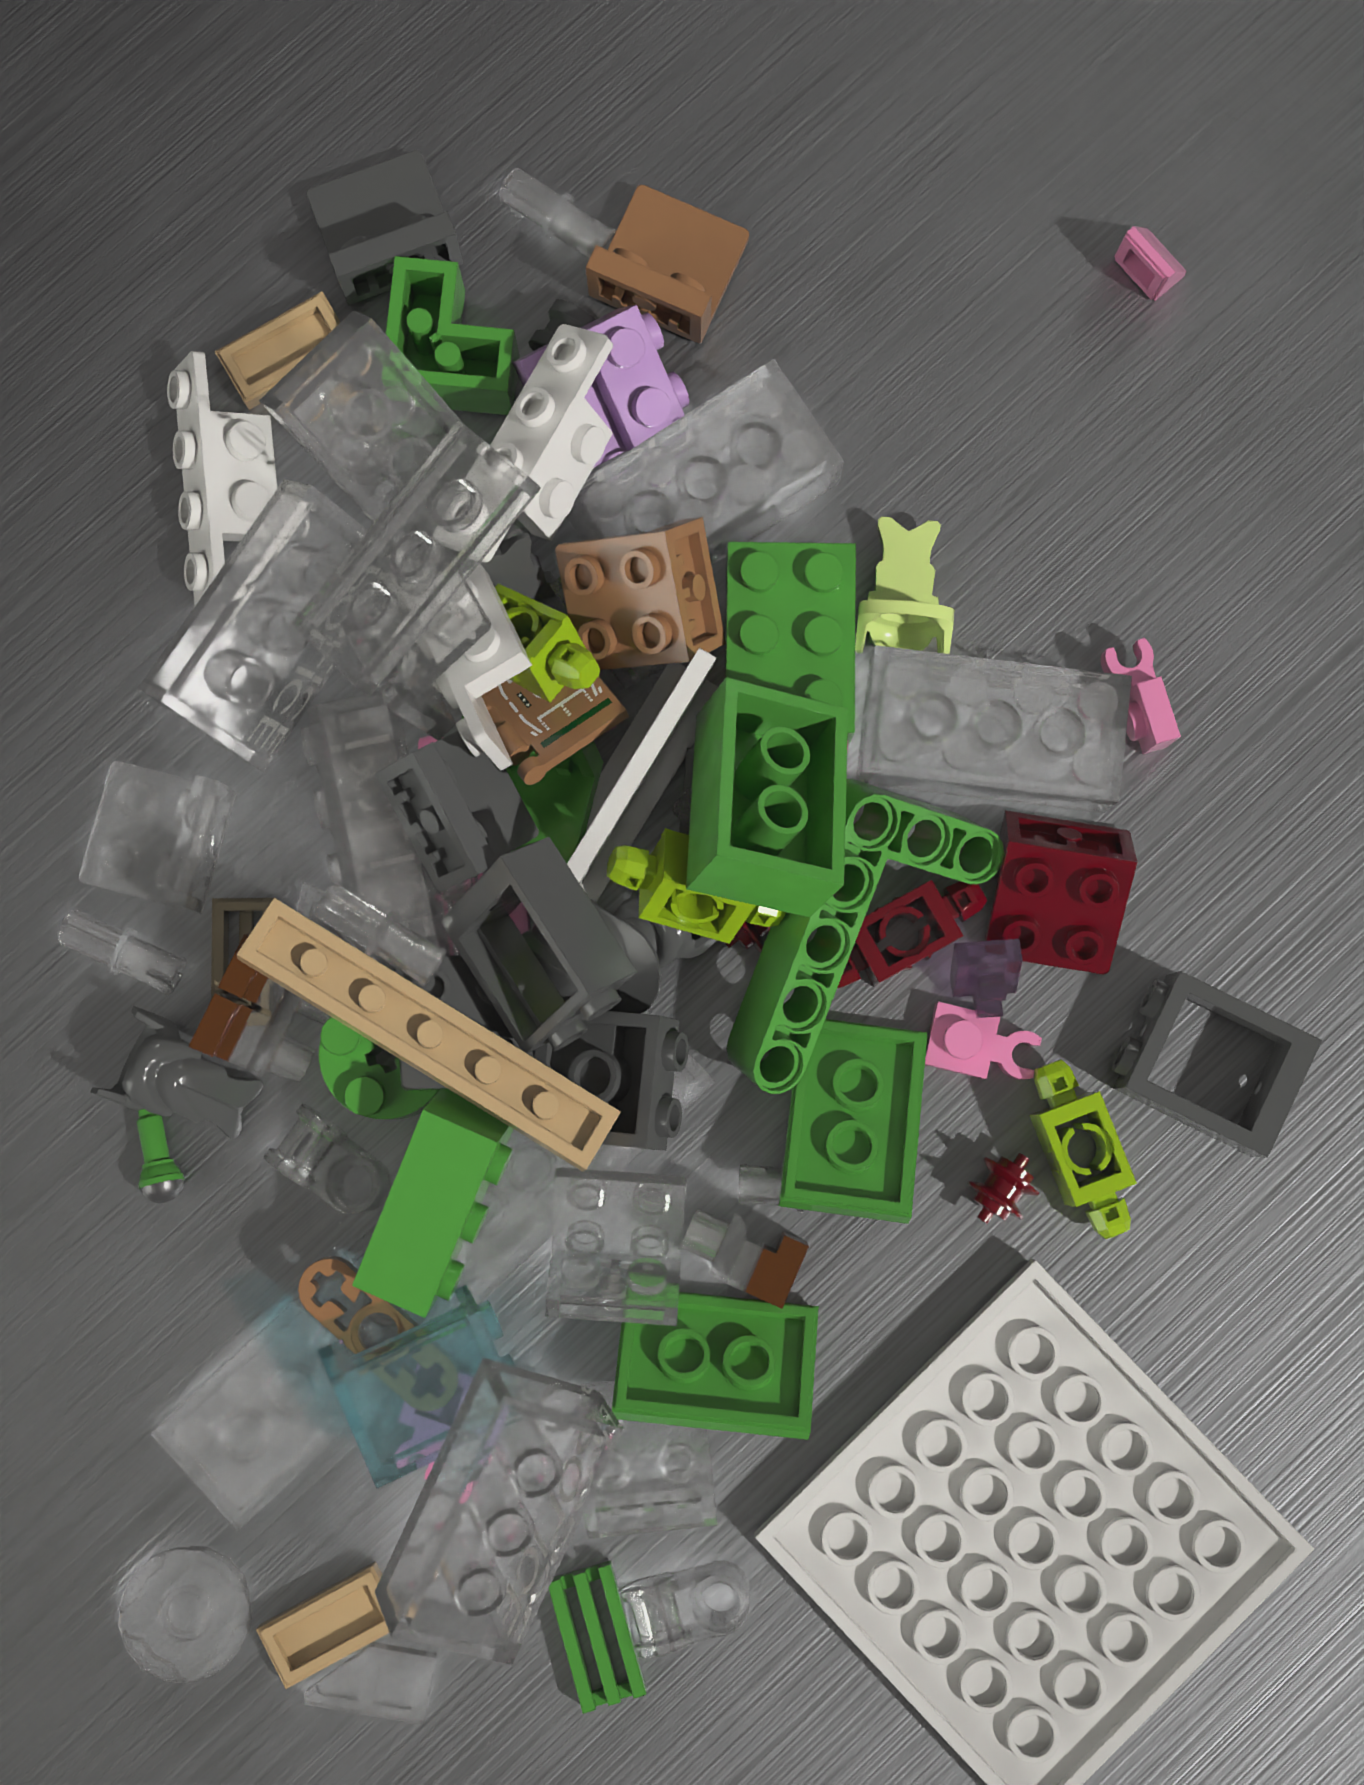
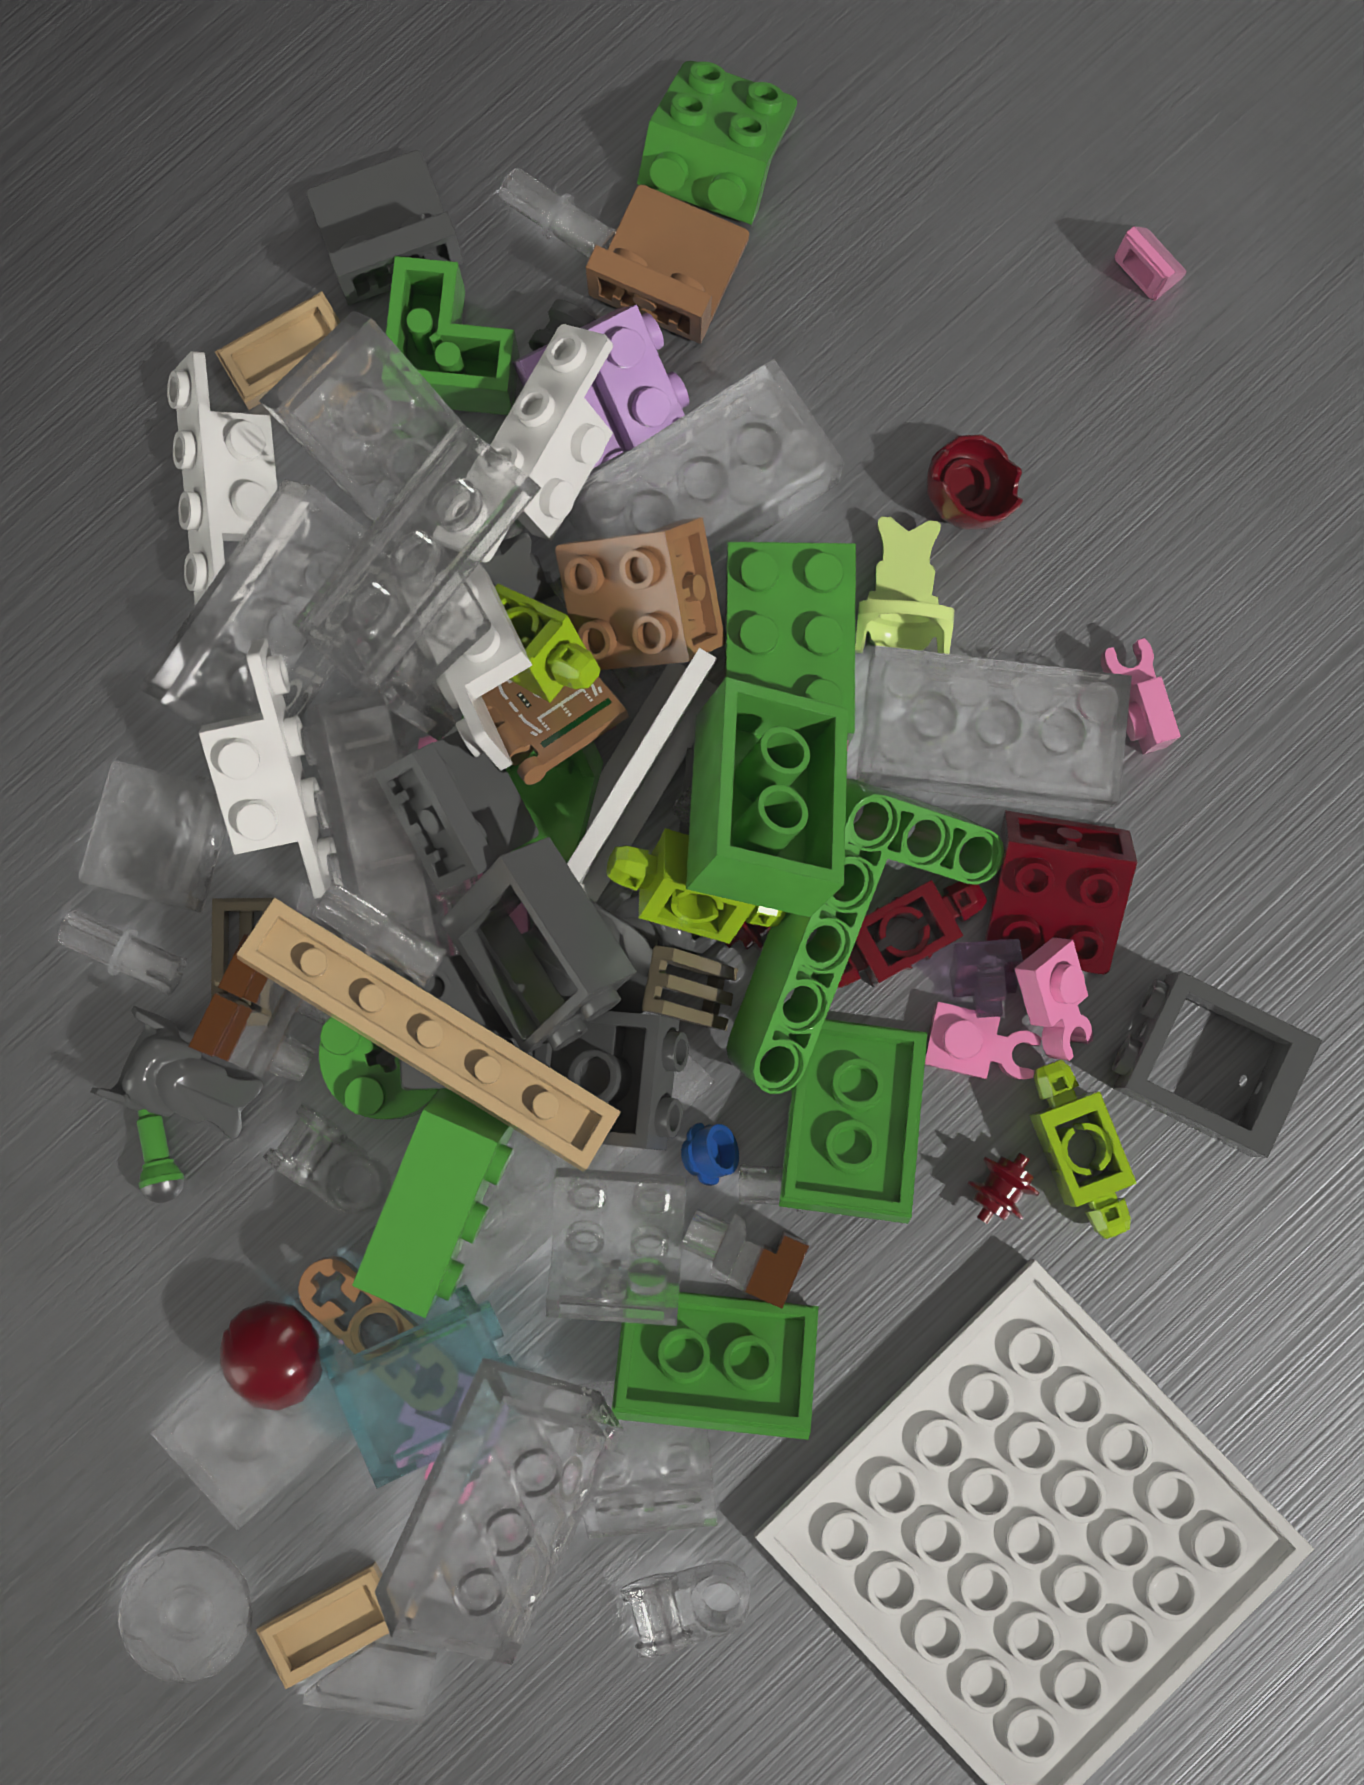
(262, 776): none -> white bracket
(271, 1355): none -> dark red hair
(611, 1691): bright green tile -> none
(710, 1152): none -> blue plate
(711, 993): none -> dark tan tile
(715, 139): none -> bright green bracket
(973, 483): none -> dark red hair
(1051, 993): none -> bright pink plate

